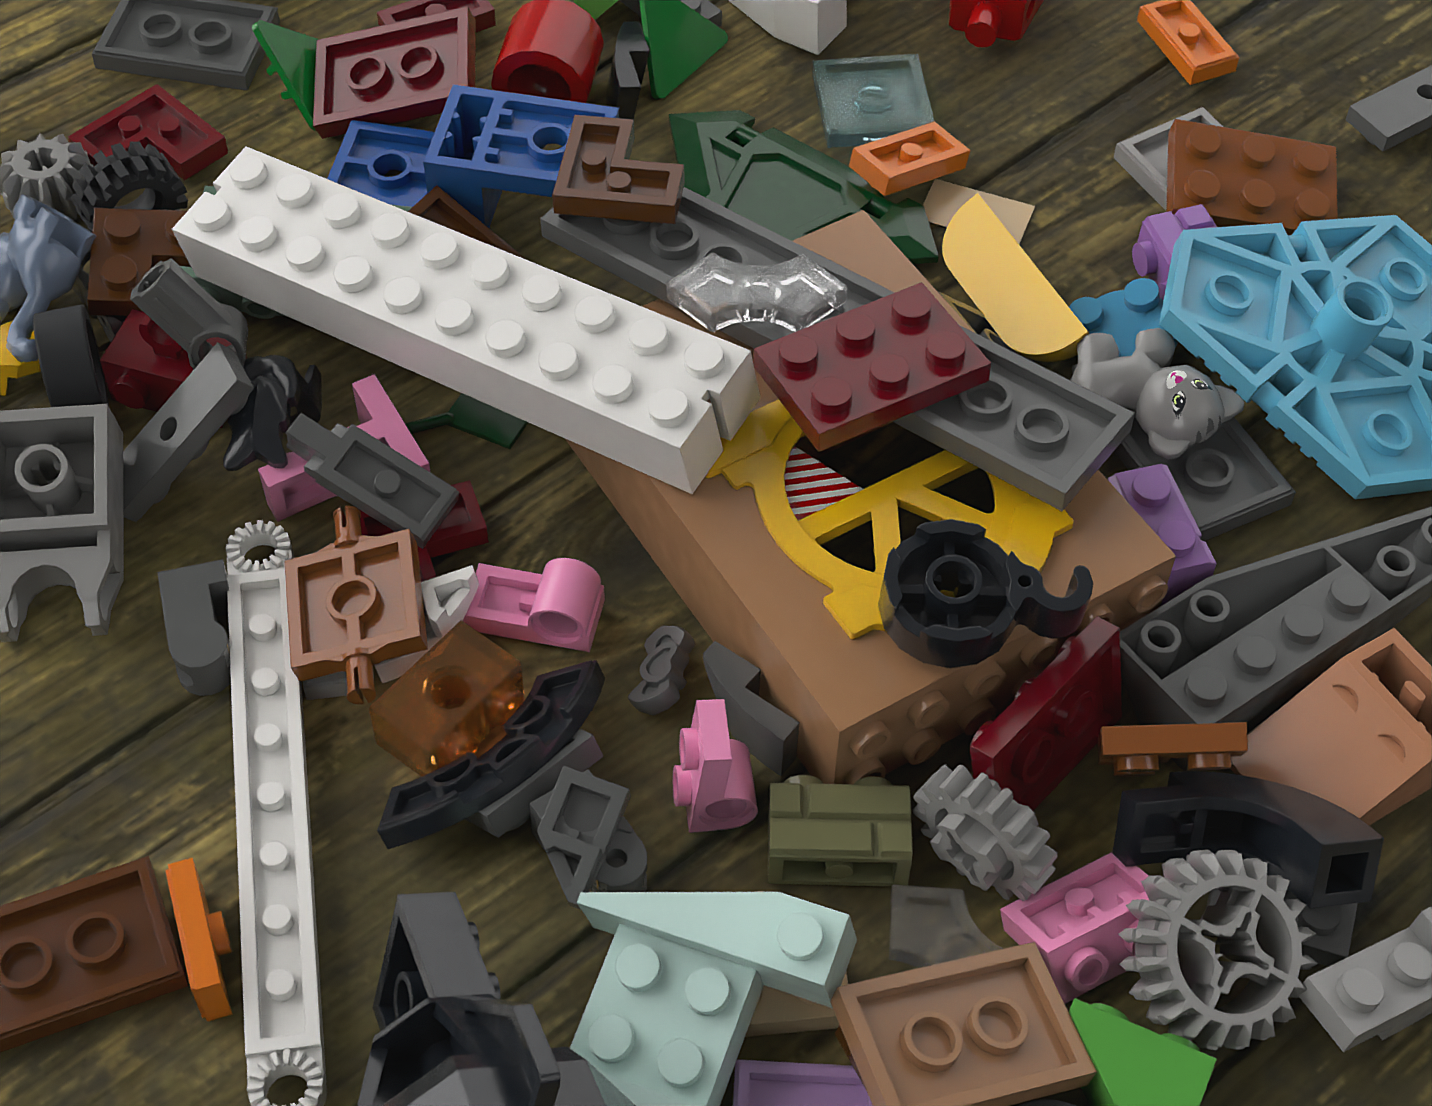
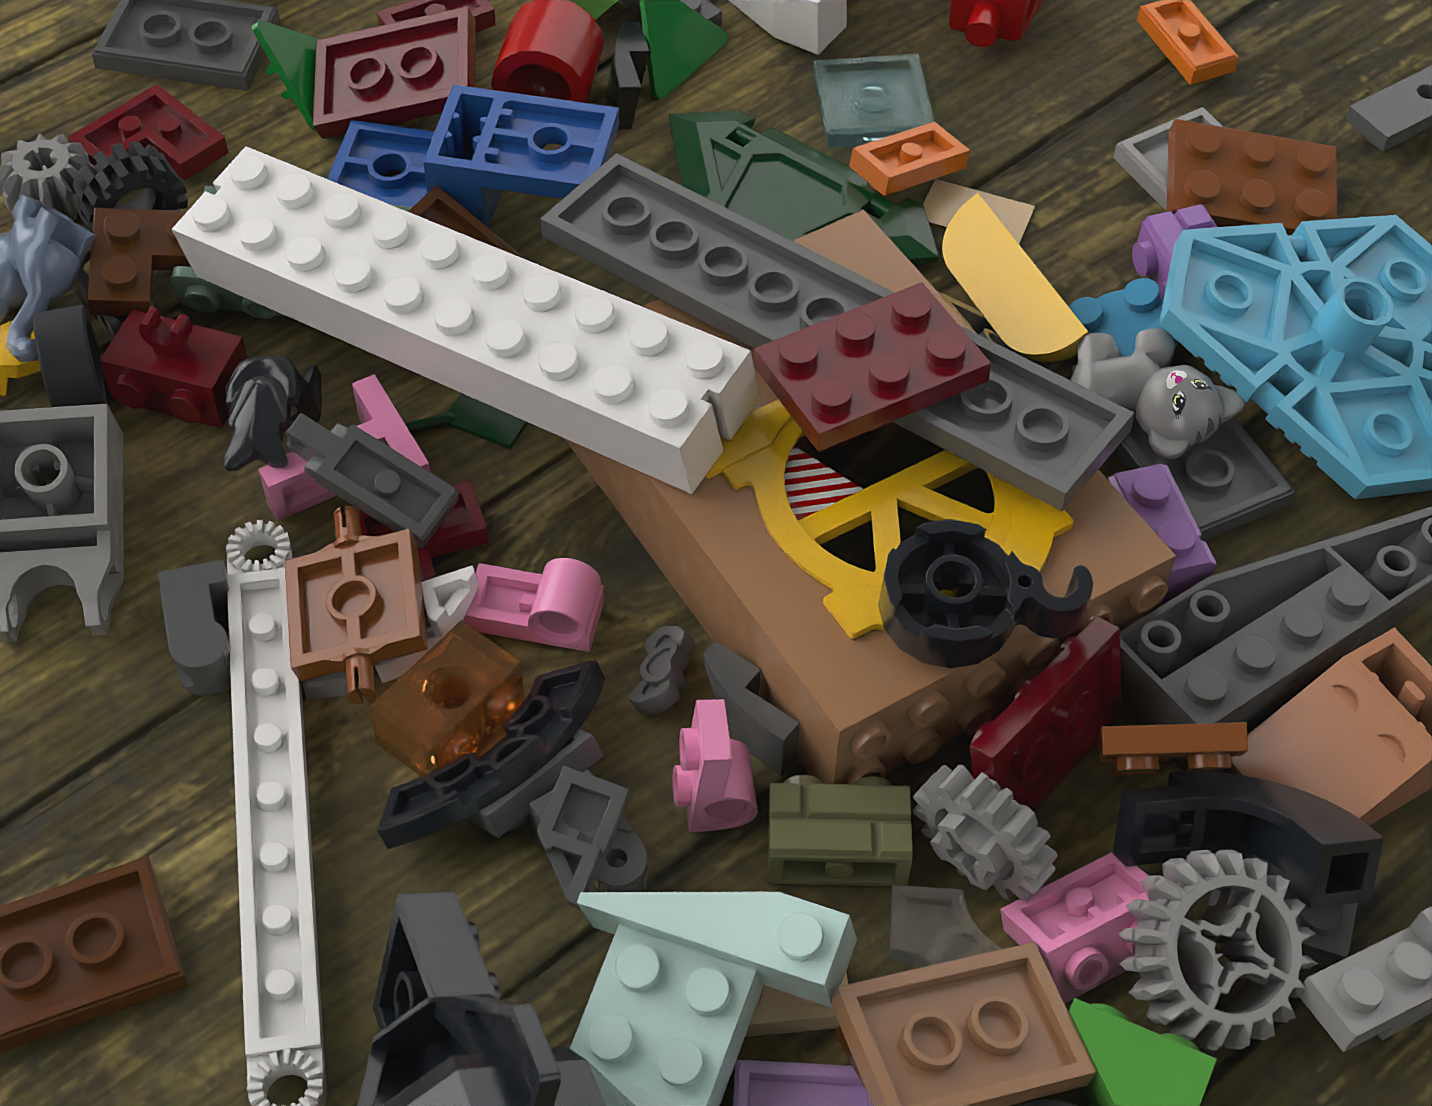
(182, 429): dark grey tile -> none
(189, 312): dark grey piece -> none
(202, 939): orange plate -> none
(604, 183): reddish brown plate -> none
(782, 293): clear tile -> none

